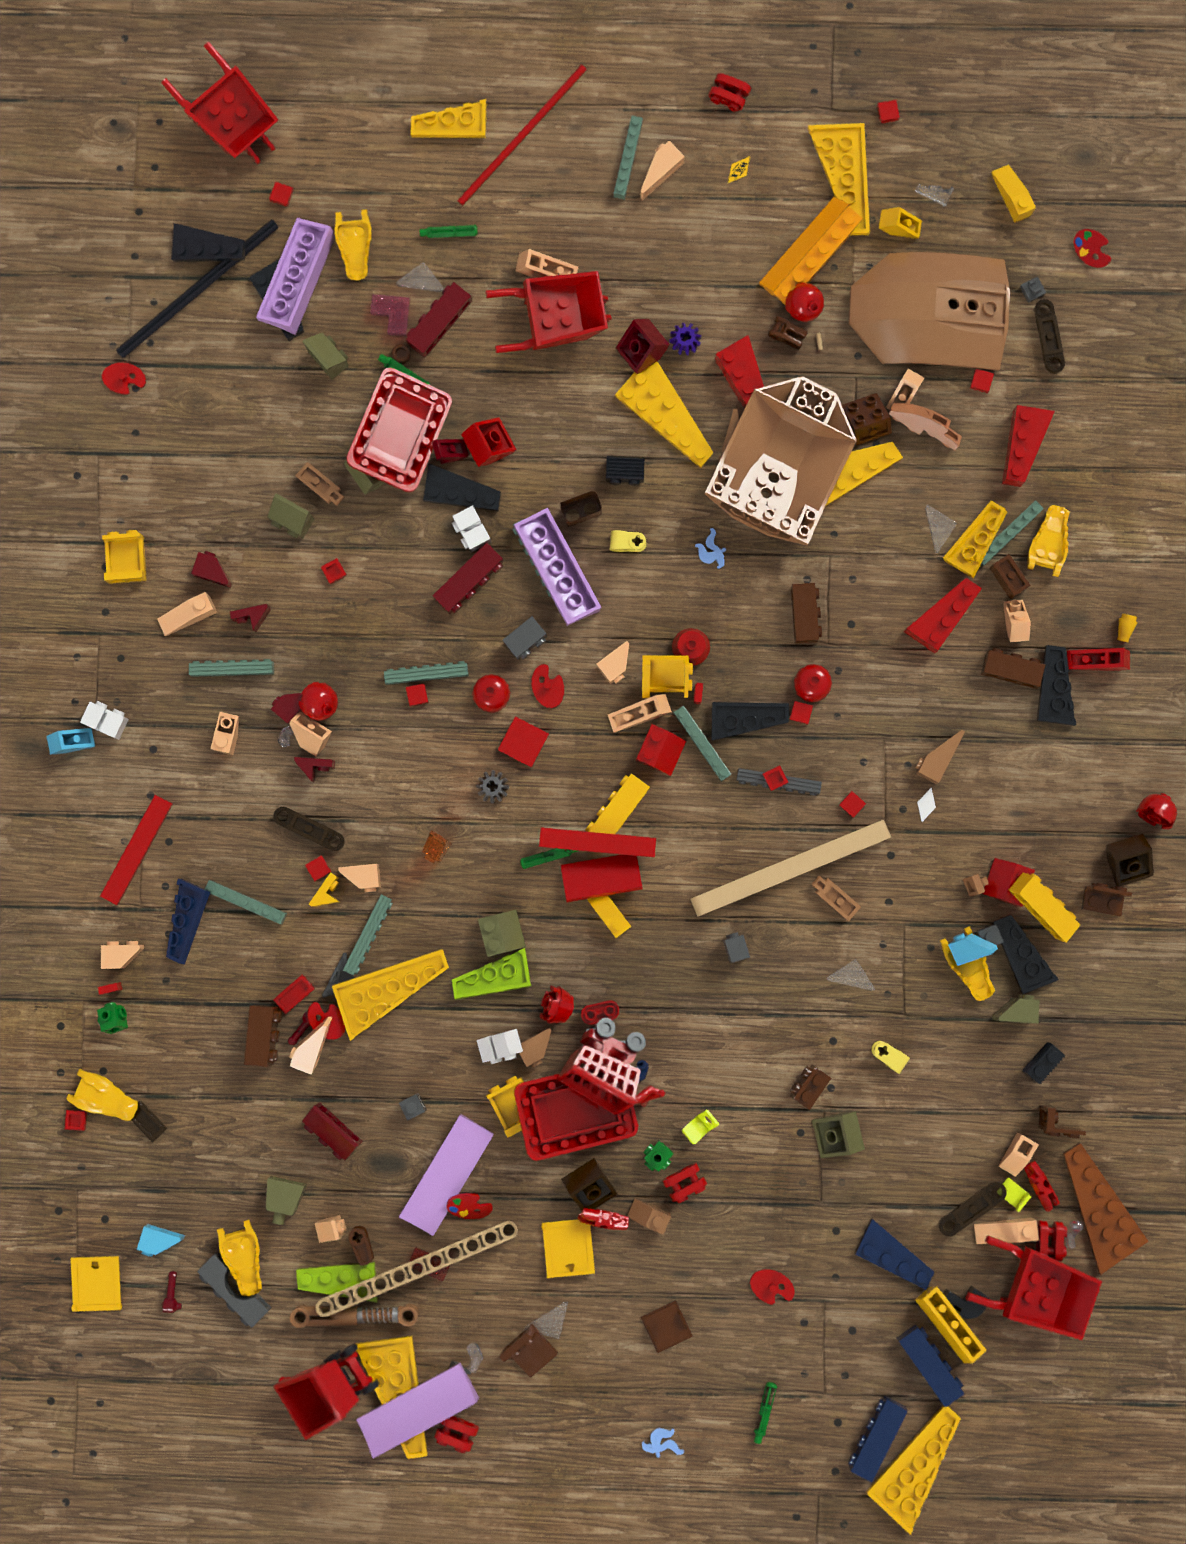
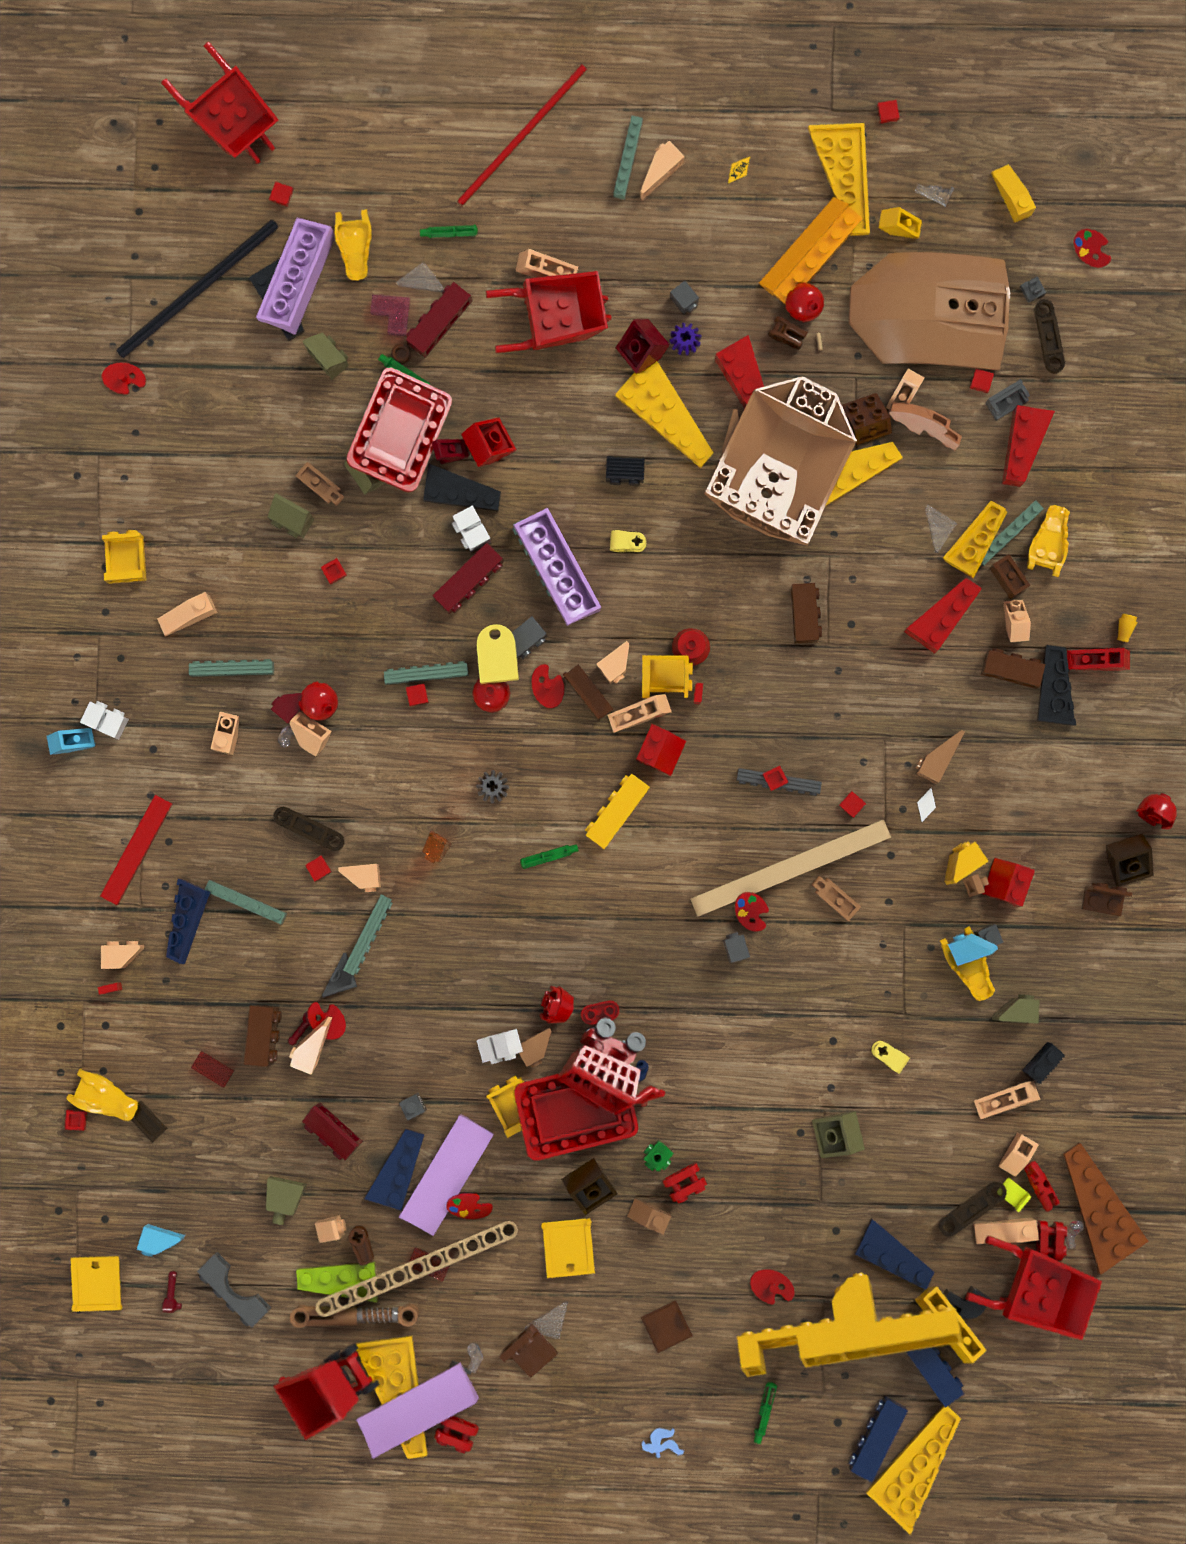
(112, 1018): green brick -> none
(200, 245): black wing -> none
(210, 569): dark red slope -> none
(212, 1069): none -> clear red tile
(241, 1256): yellow animal -> none
(256, 614): dark red slope -> none
(294, 994): red tile -> none
(309, 765): dark red slope -> none
(322, 896): yellow slope -> none
(377, 993): yellow wing -> none
(395, 1177): none -> dark blue wing
(457, 122): yellow wing -> none
(497, 657): none -> light yellow tile
(500, 976): lime wing -> none
(501, 933): olive slope -> none
(523, 742): red tile -> none
(582, 499): reddish brown piece -> none
(588, 692): none -> reddish brown panel
(597, 842): red tile -> none
(601, 877): red tile -> none
(604, 1219): red hinge -> none
(610, 915): yellow slope -> none
(684, 298): none -> dark grey brick
(699, 1127): neon yellow bracket -> none
(702, 743): sand green piece -> none
(710, 557): light blue piece -> none
(729, 92): red brick -> none
(740, 718): black wing -> none
(749, 906): none -> red piece
(801, 712): red tile -> none
(810, 1086): reddish brown bracket -> none
(812, 683): red cylinder -> none
(852, 975): clear tile -> none
(853, 1333): none -> yellow piece
(963, 861): none -> yellow slope
(1007, 400): none -> dark grey hinge
(1007, 1099): none -> light nougat slope
(1025, 961): black wing -> none
(1045, 907): yellow brick -> none
(1049, 1117): reddish brown bracket -> none

